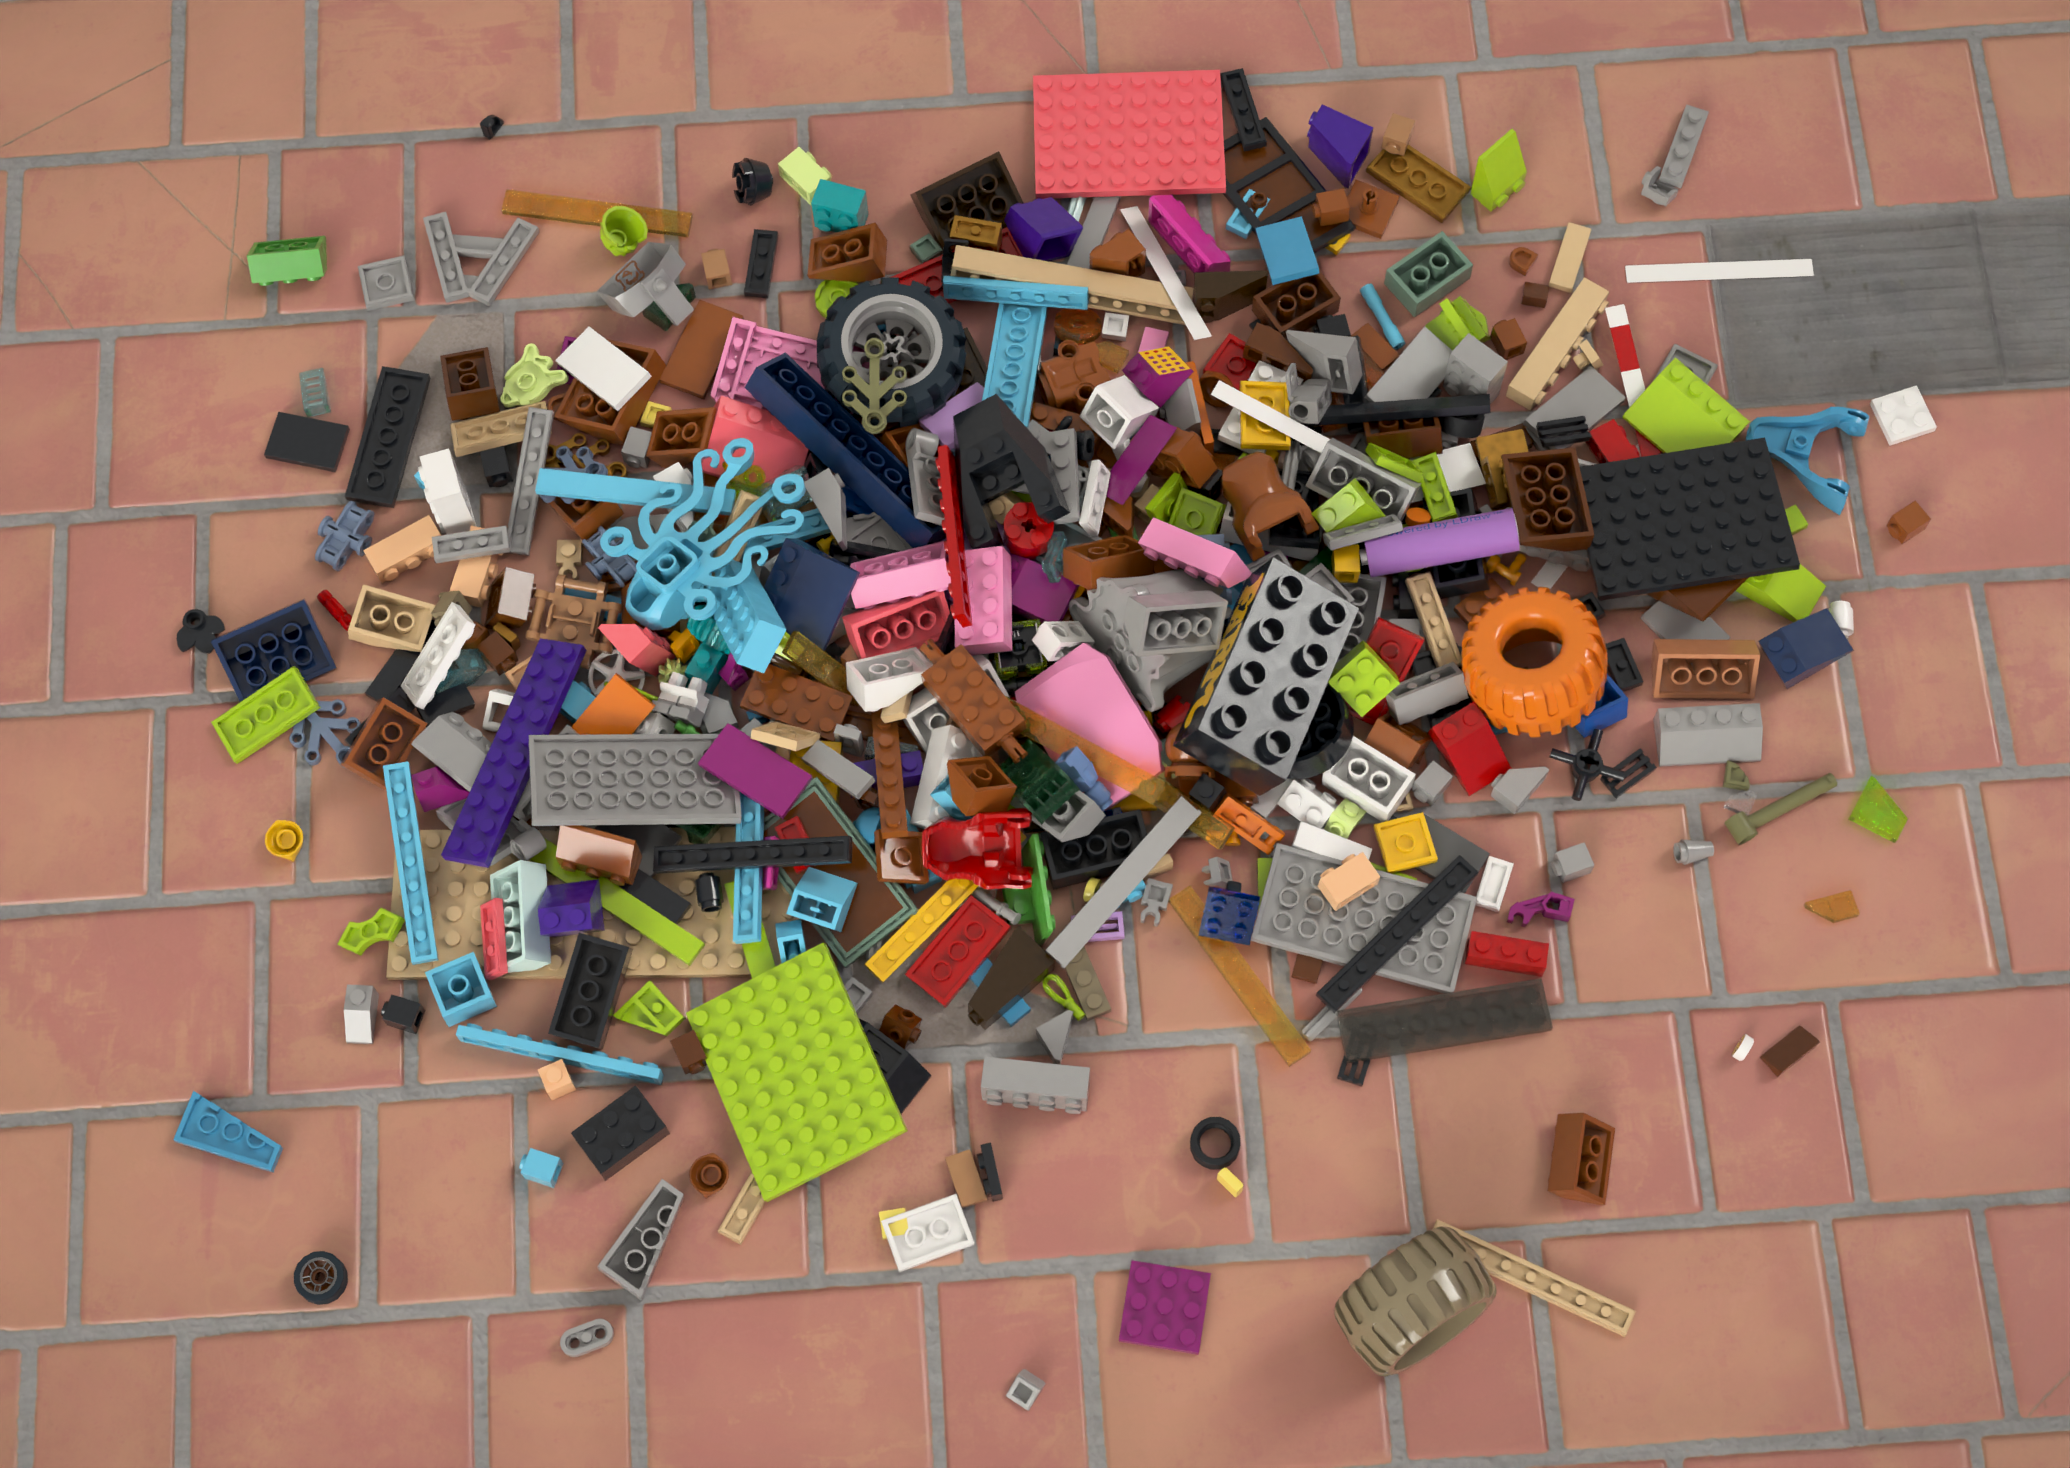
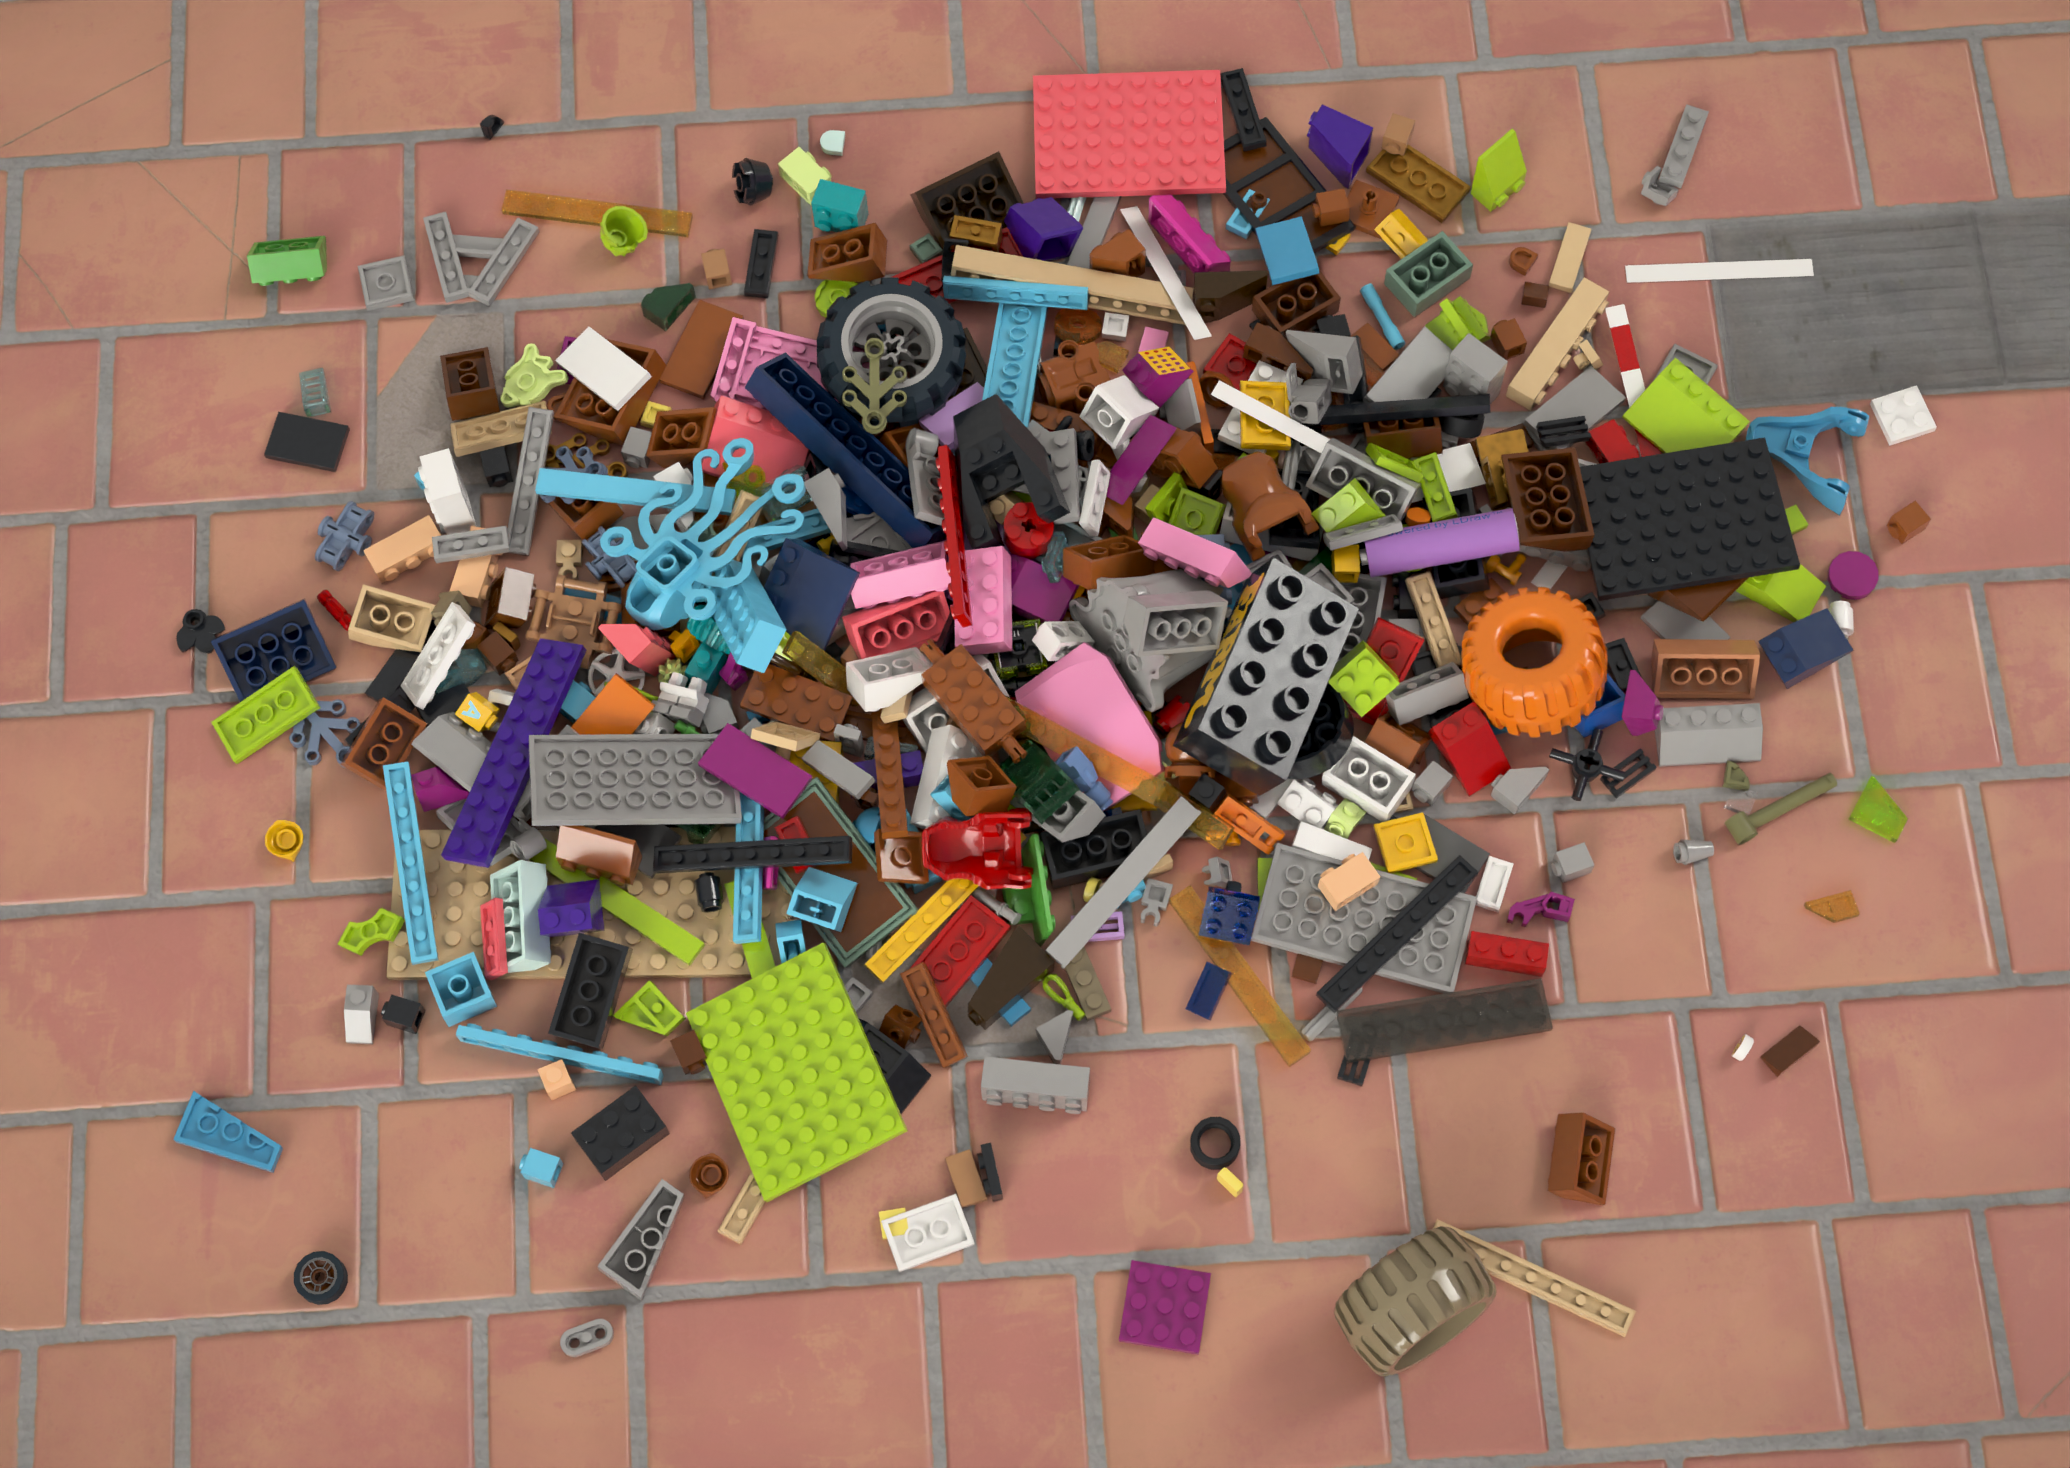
(387, 437): black plate -> none
(478, 712): none -> yellow brick
(633, 290): light grey piece -> none
(658, 897): black tile -> none
(833, 142): none -> light aqua tile
(934, 1015): none -> dark orange tile
(1025, 1389): light grey slope -> none
(1208, 991): none -> clear blue tile
(1400, 233): none -> yellow panel
(1640, 706): none -> magenta slope
(1853, 575): none -> magenta tile

